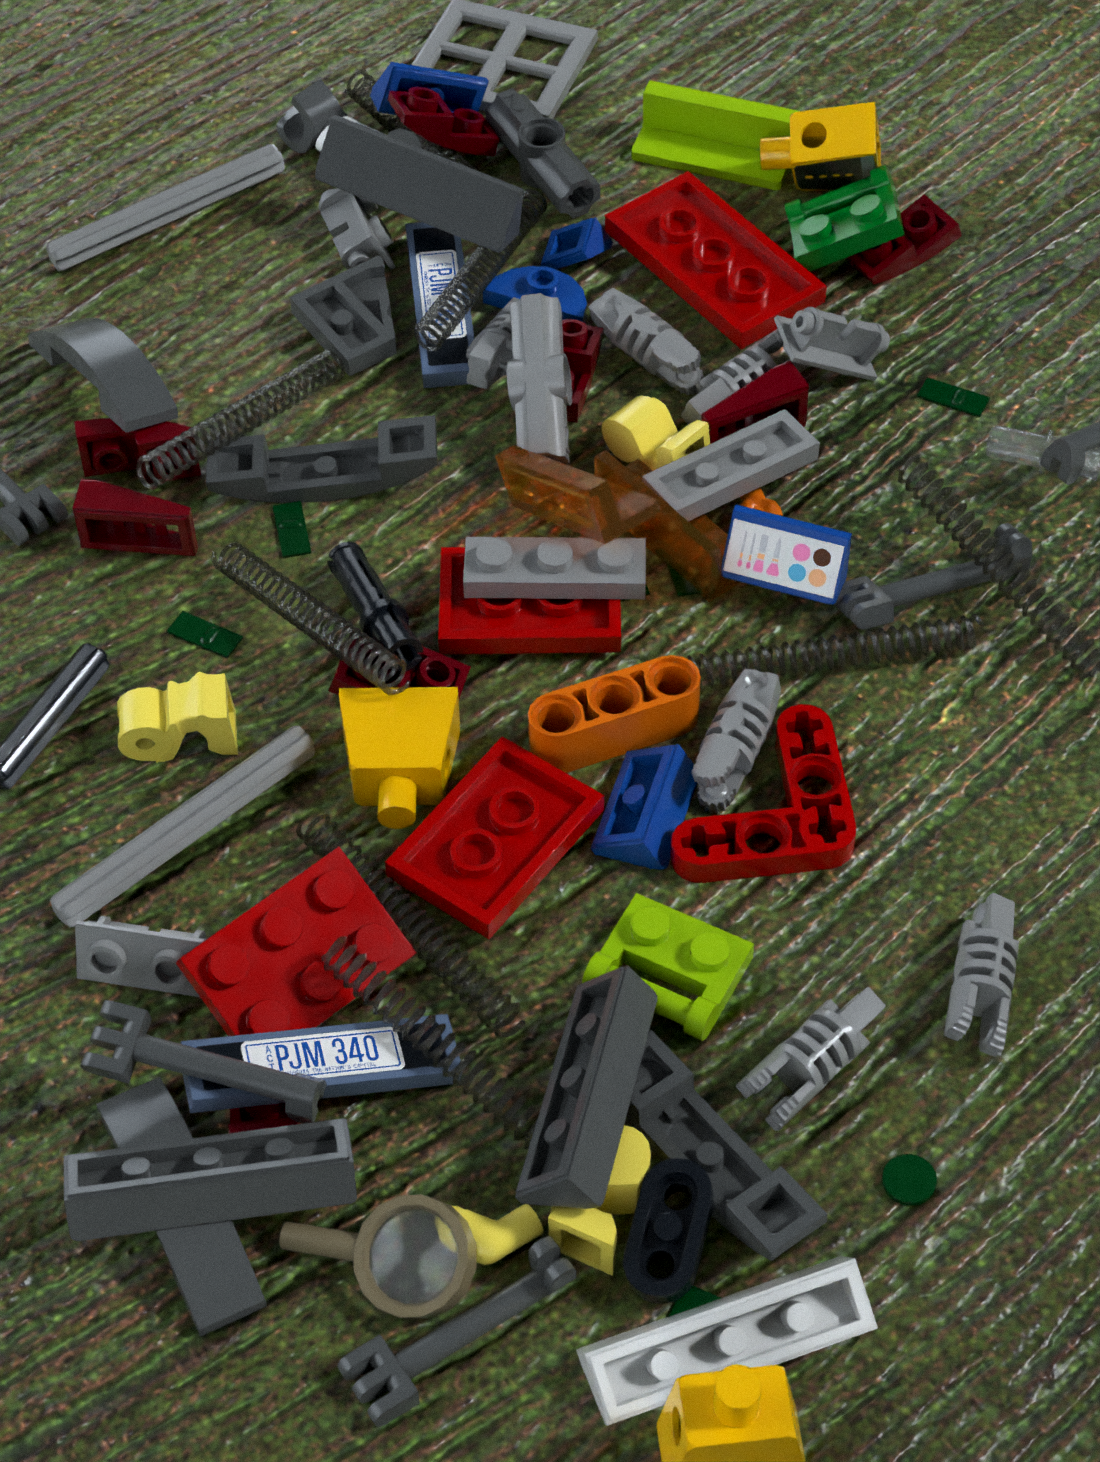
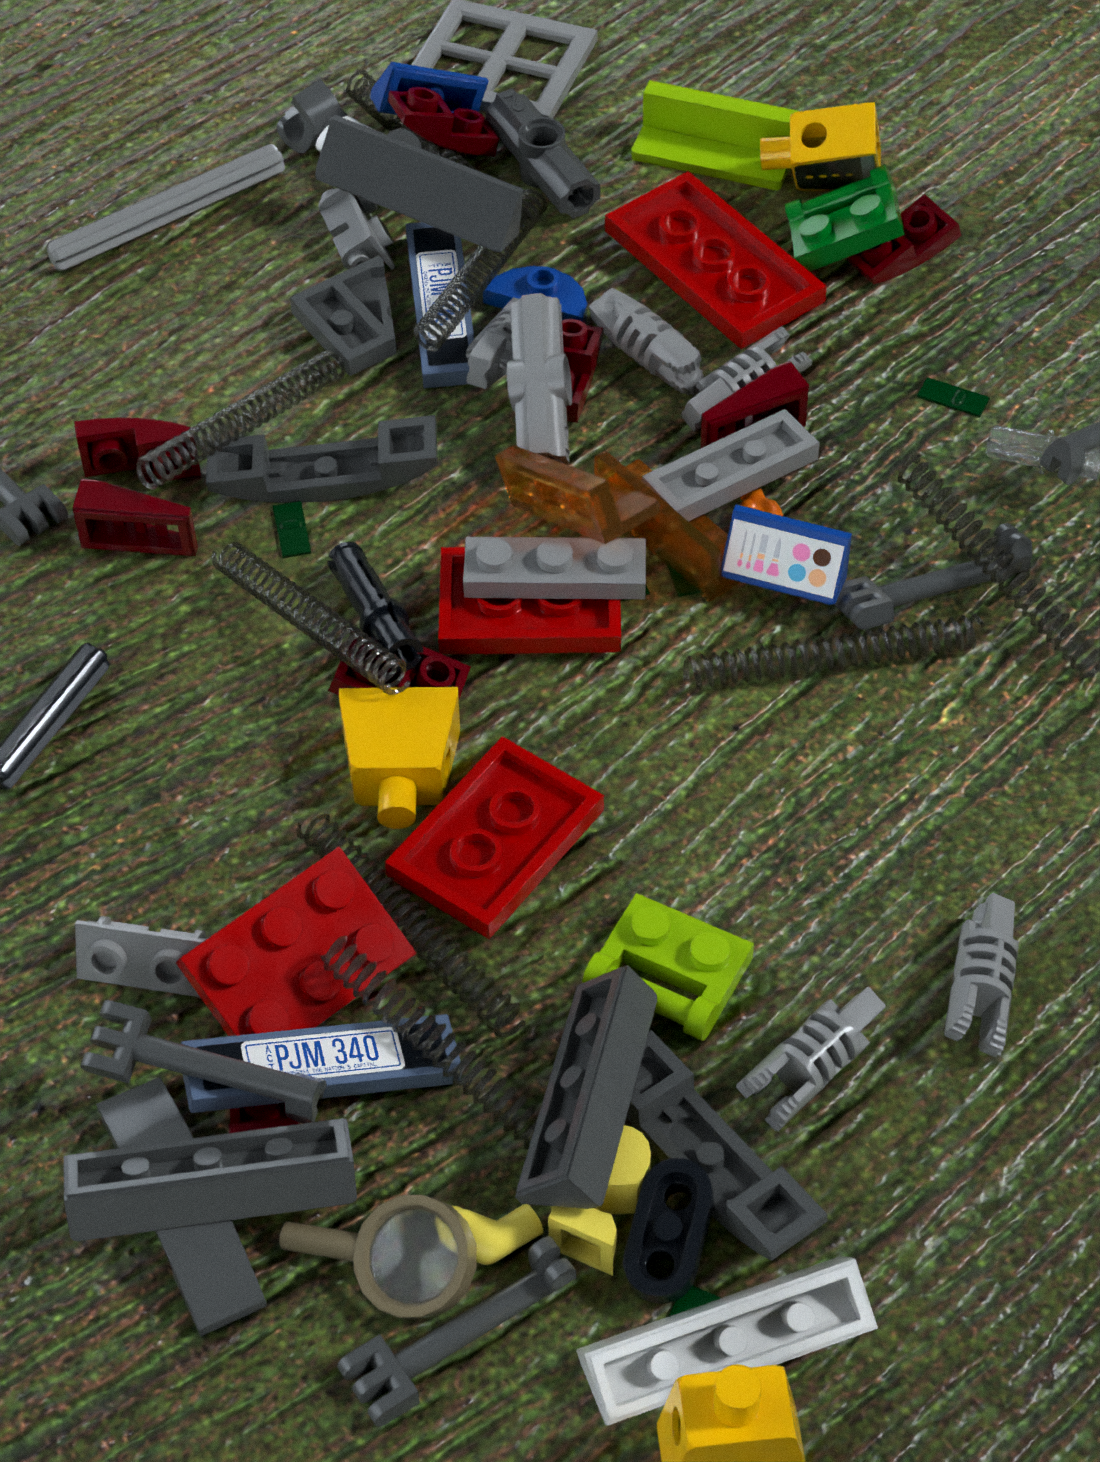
(126, 380): dark grey slope -> none
(157, 720): light yellow leg -> none
(182, 826): light grey axle -> none
(204, 634): dark green piece -> none
(575, 243): blue slope -> none
(615, 713): orange beam -> none
(646, 807): blue slope -> none
(648, 432): light yellow leg -> none
(735, 738): light grey hinge -> none
(792, 826): red beam -> none
(832, 343): light grey hinge -> none
(909, 1179): dark green piece -> none

